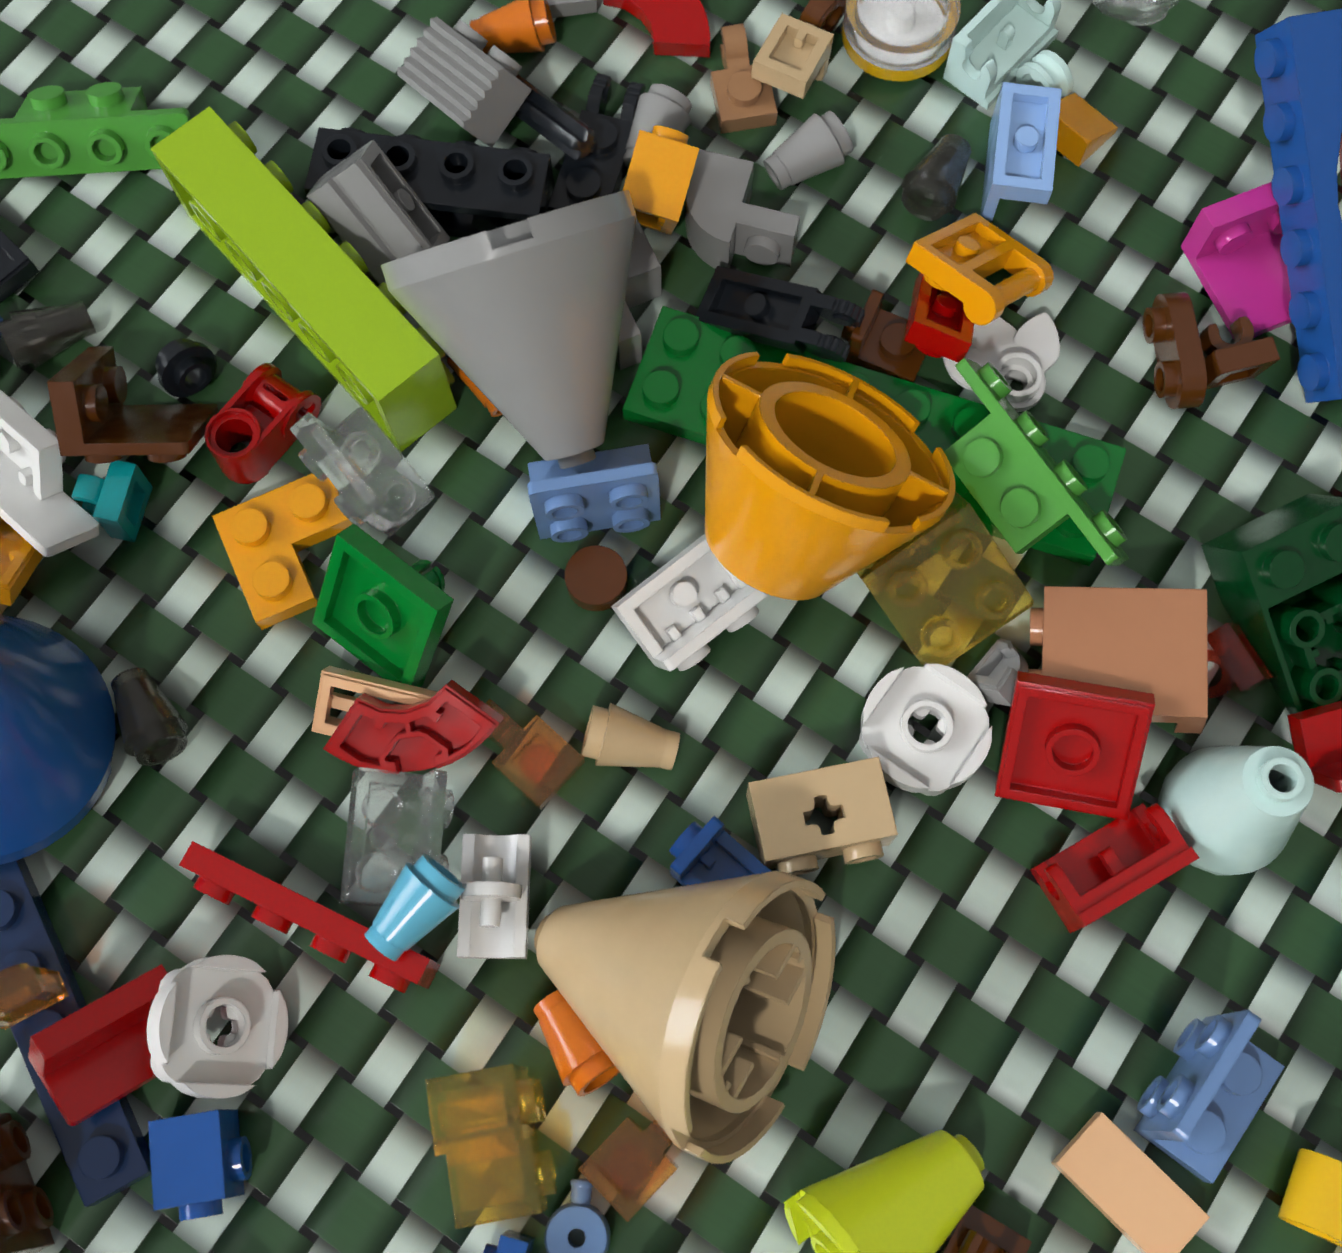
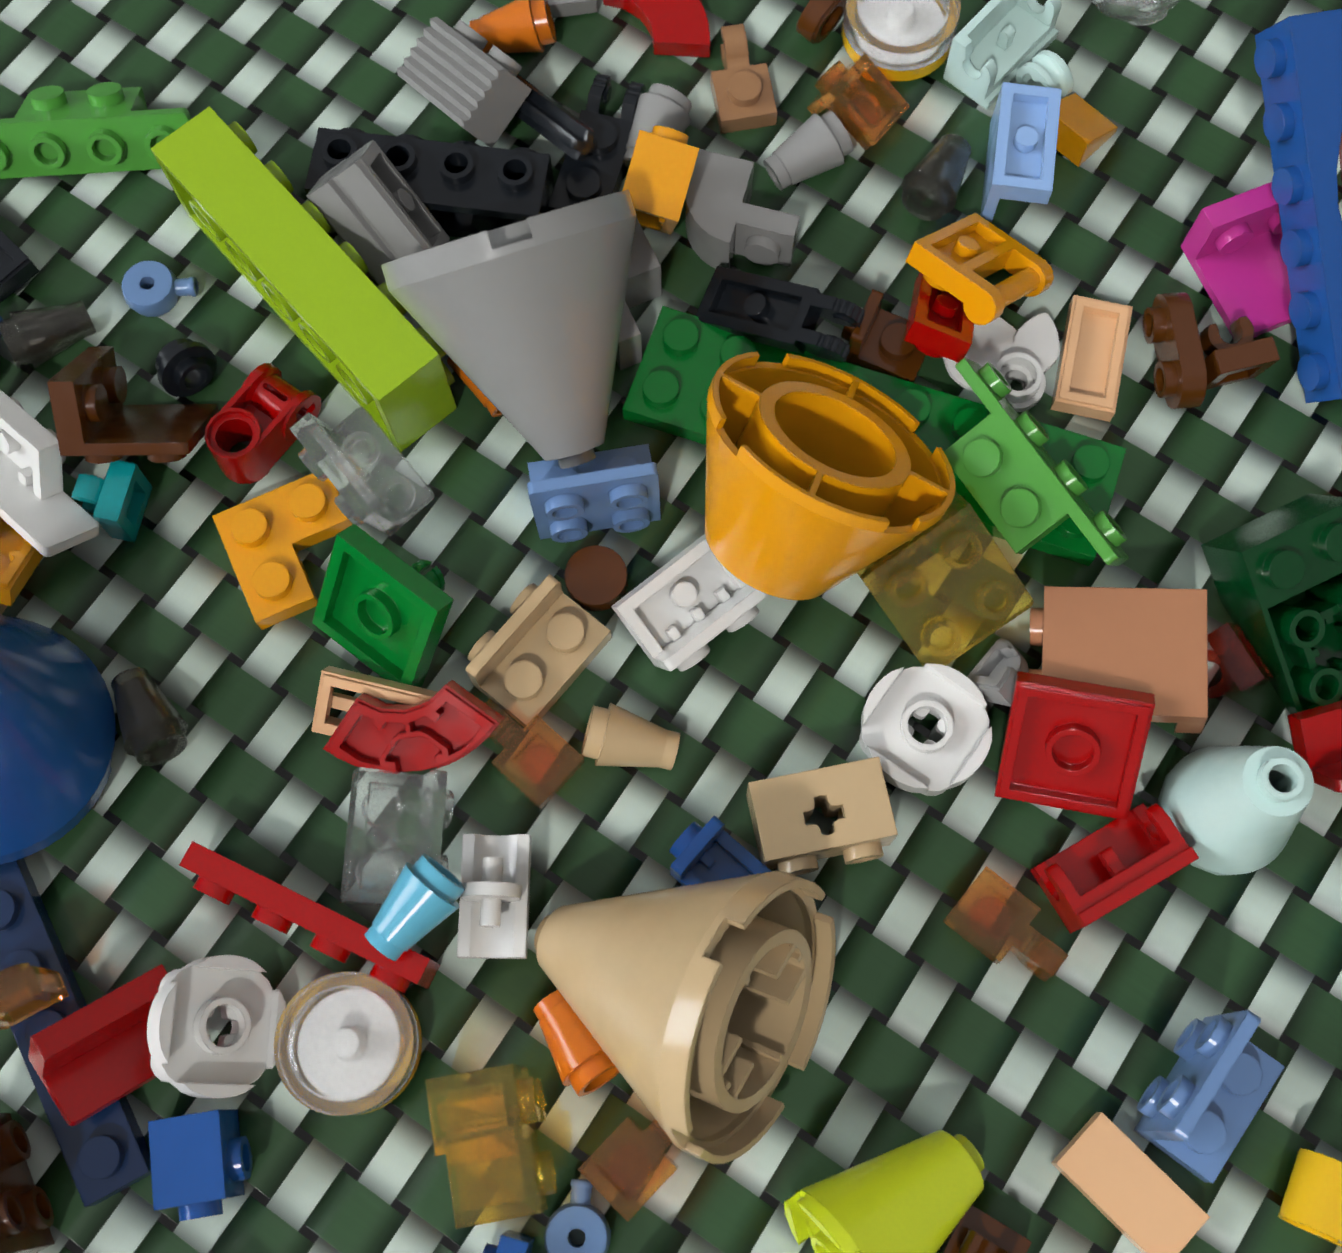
(154, 288): none -> medium blue piece
(347, 1044): none -> clear piece
(536, 651): none -> tan bracket
(793, 56): tan bracket -> none
(860, 99): none -> clear orange bracket
(997, 920): none -> clear orange plate
(1091, 358): none -> light nougat tile

